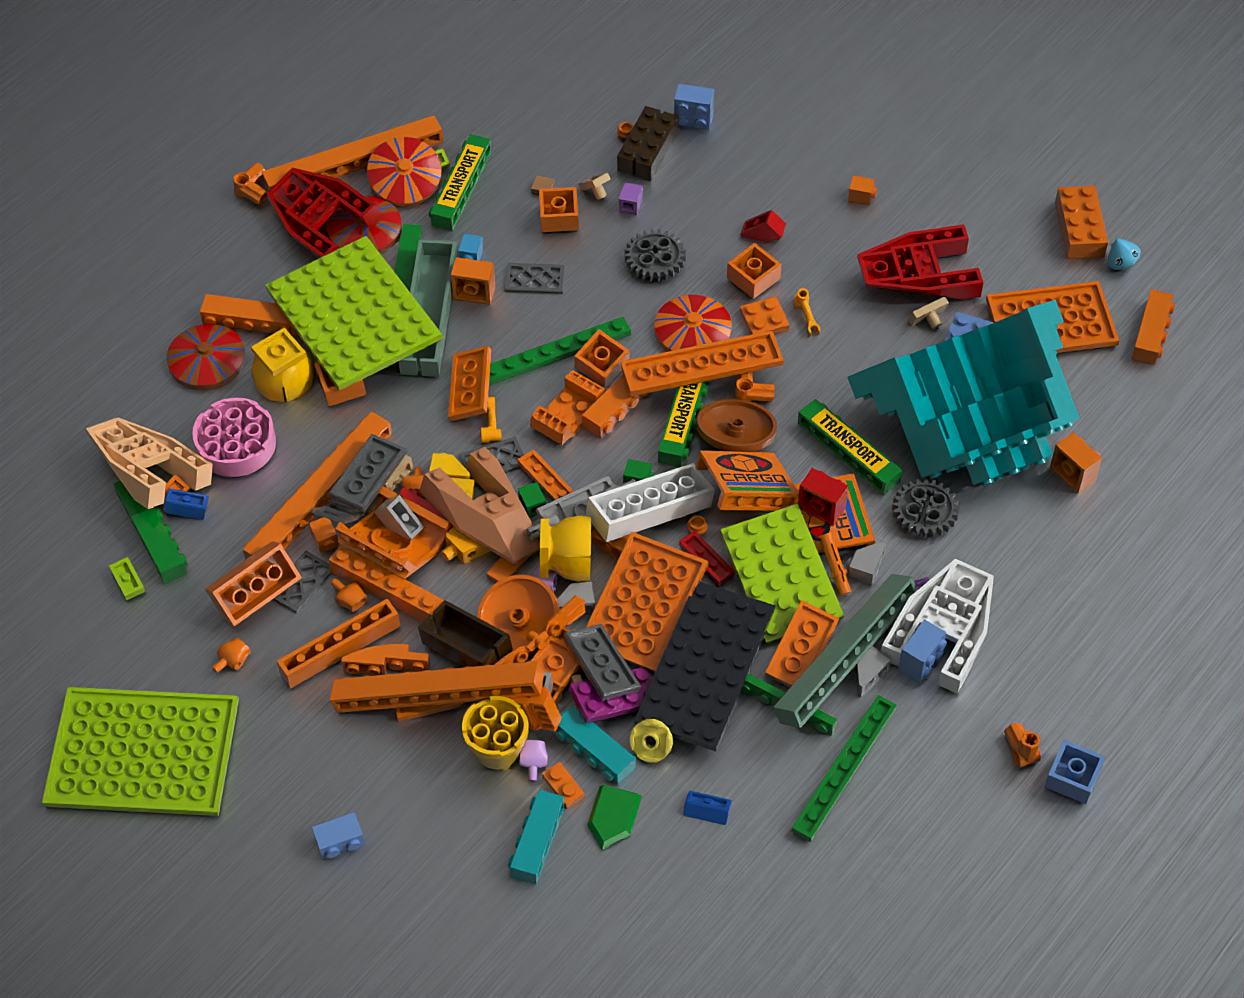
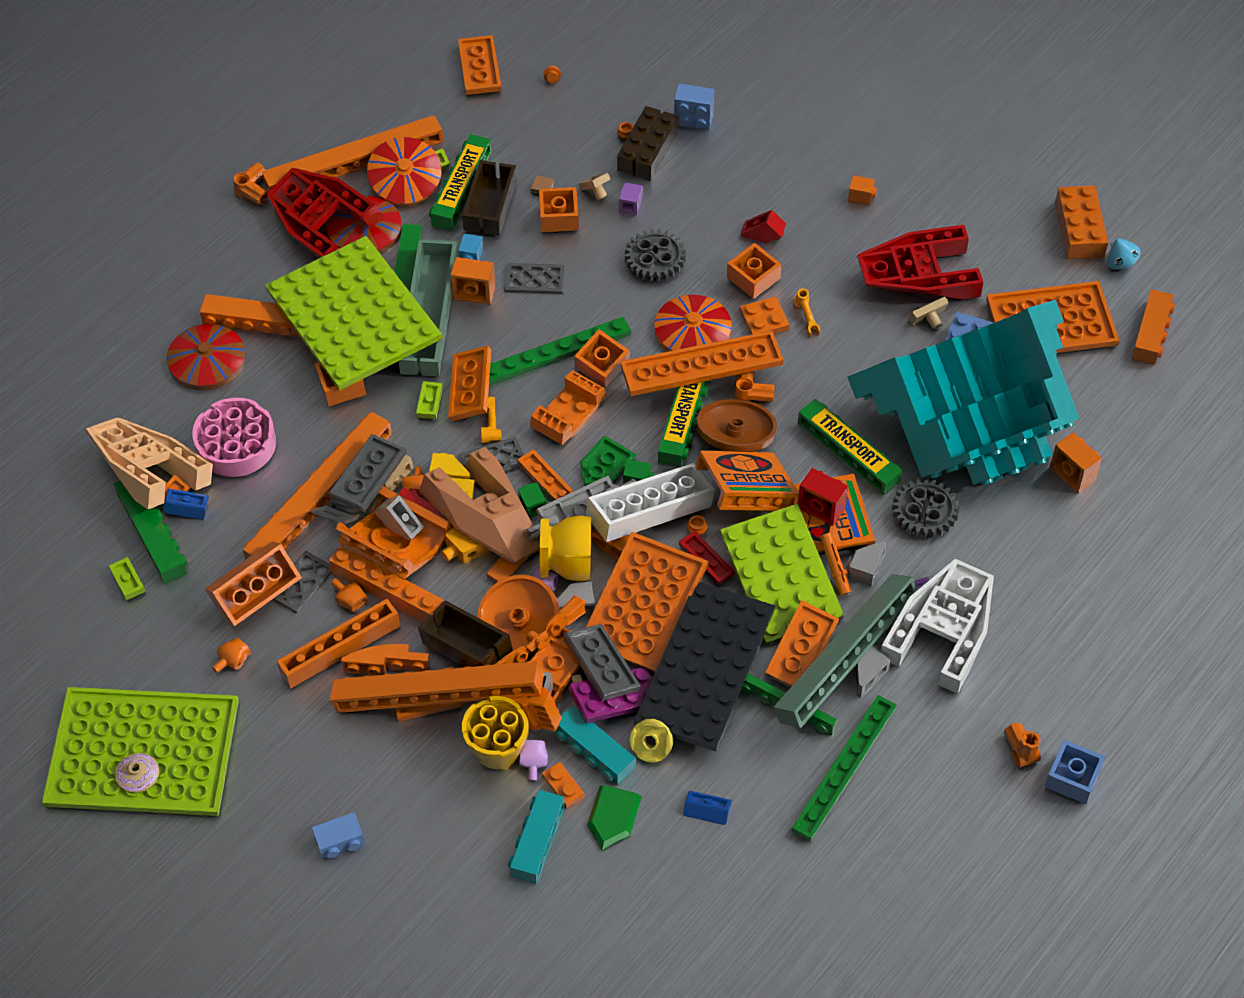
(137, 780): none -> dish
(280, 364): yellow plate -> none
(324, 534): orange brick -> none
(429, 400): none -> lime plate
(479, 65): none -> orange plate
(489, 198): none -> dark brown piece
(552, 74): none -> orange plate
(604, 460): none -> green tile
(609, 408): orange brick -> none
(922, 651): medium blue brick -> none

